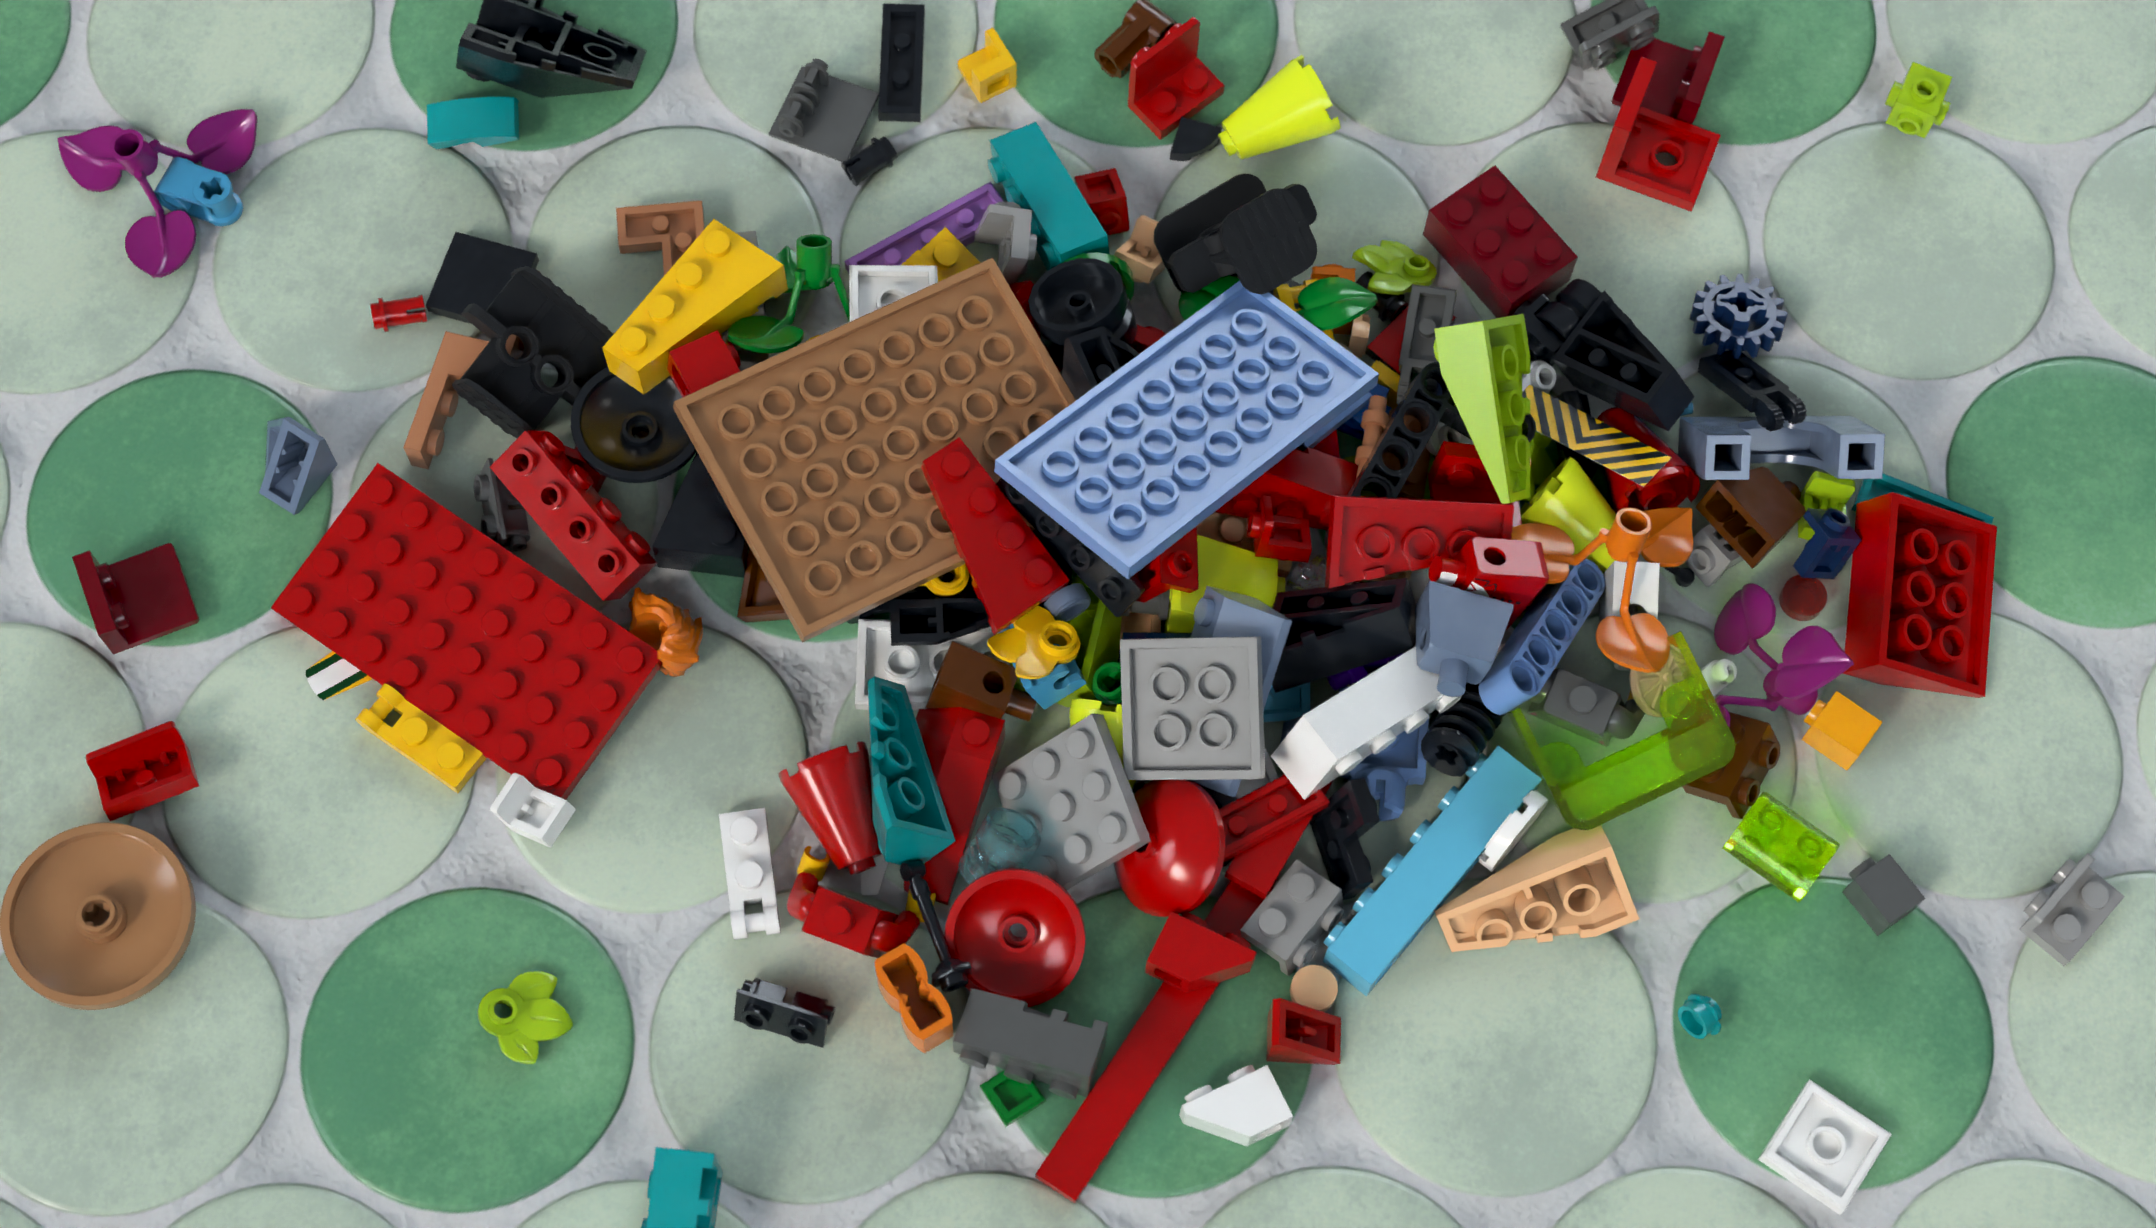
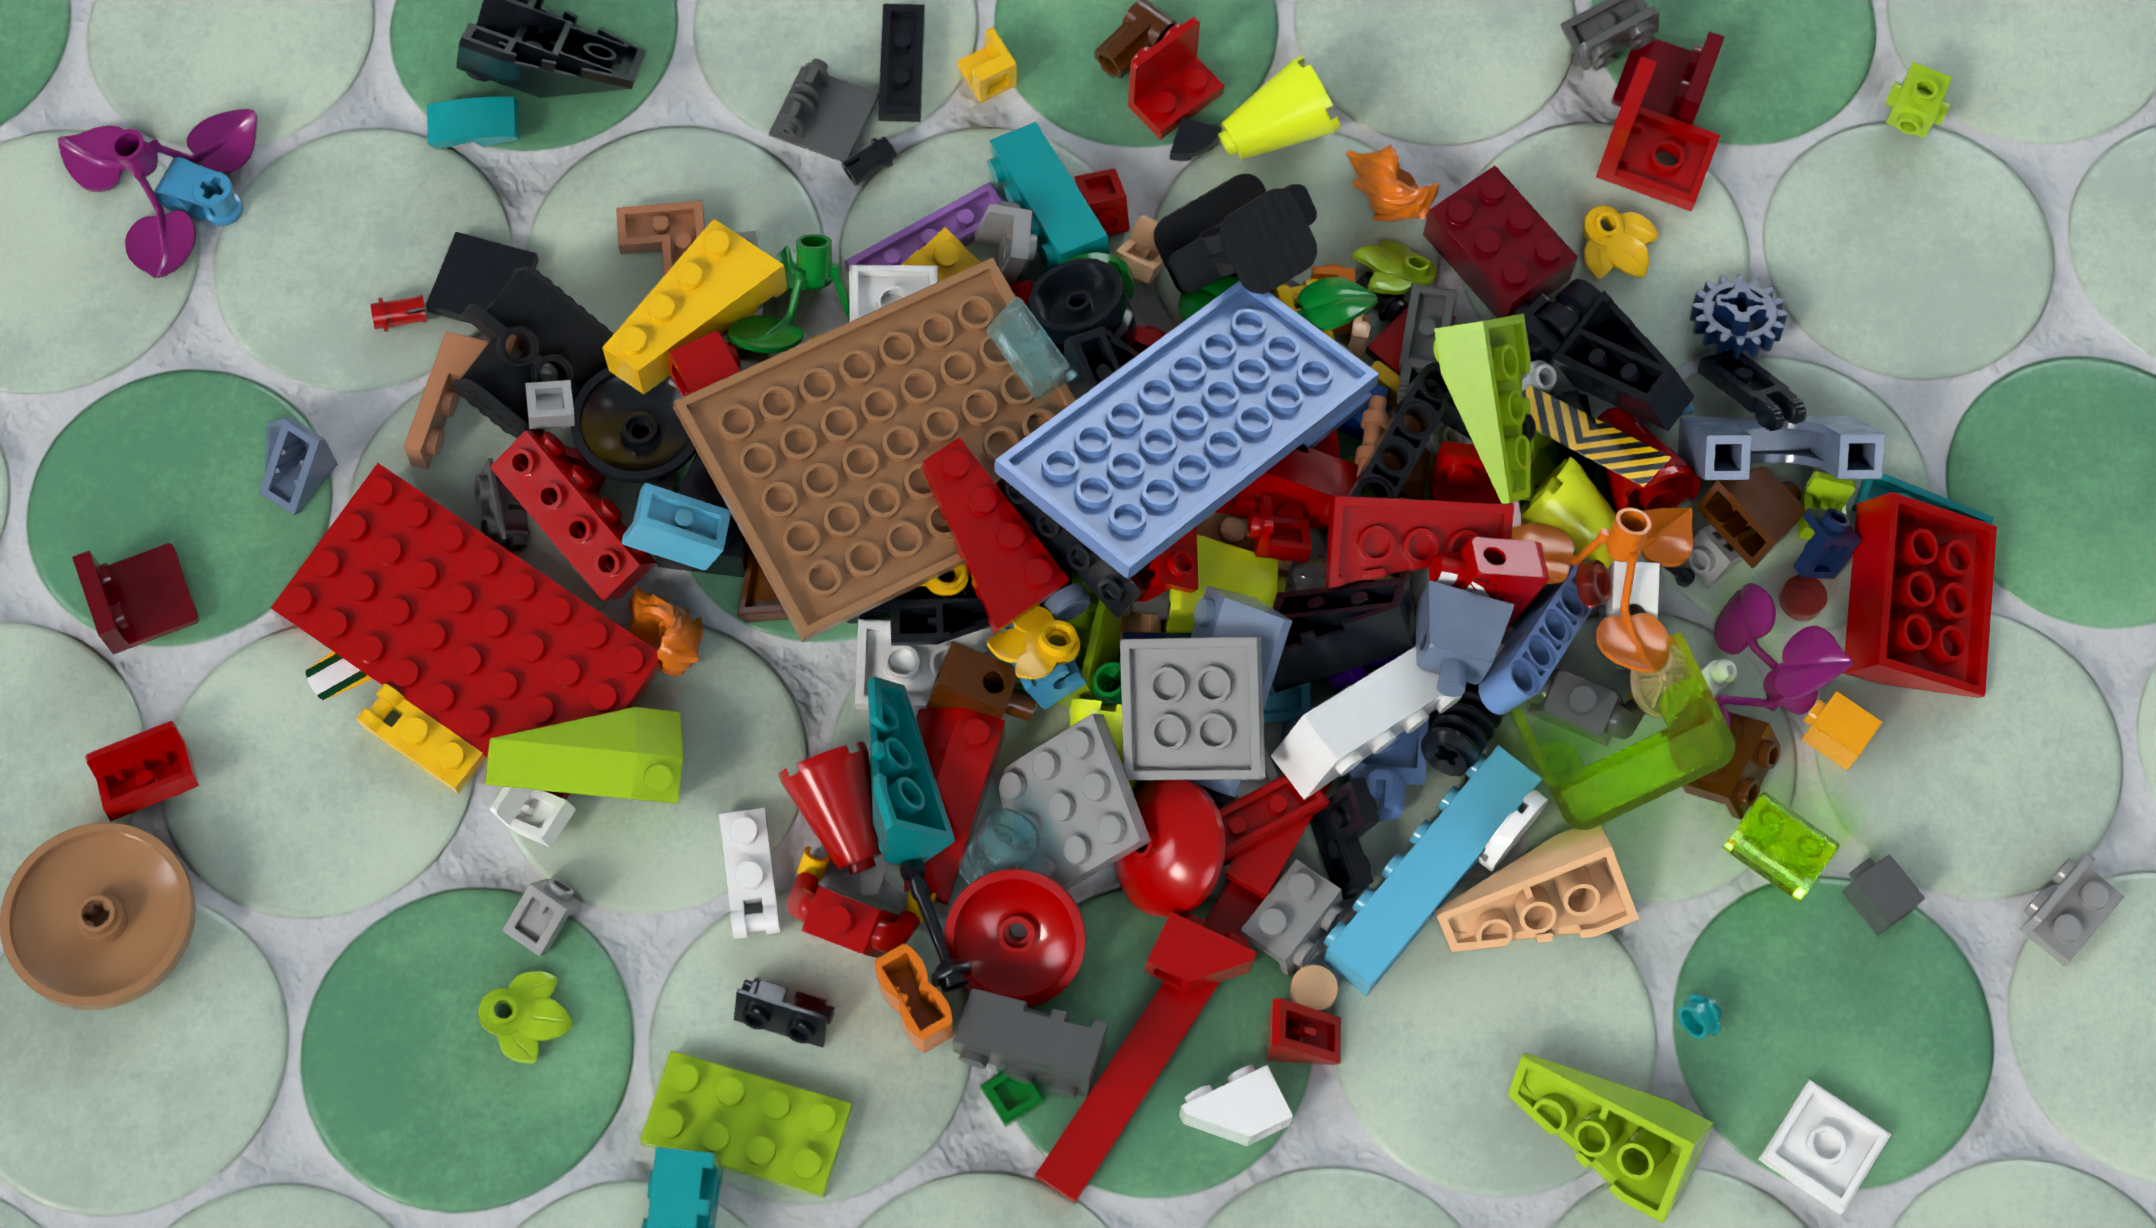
(542, 914): none -> light grey bracket
(550, 404): none -> light grey tile
(605, 755): none -> lime wedge
(677, 527): none -> medium azure panel
(748, 1123): none -> lime plate
(1028, 349): none -> clear light blue slope
(1390, 189): none -> orange hair
(1593, 583): none -> clear red tile
(1621, 246): none -> yellow plate
(1626, 1135): none -> lime wedge

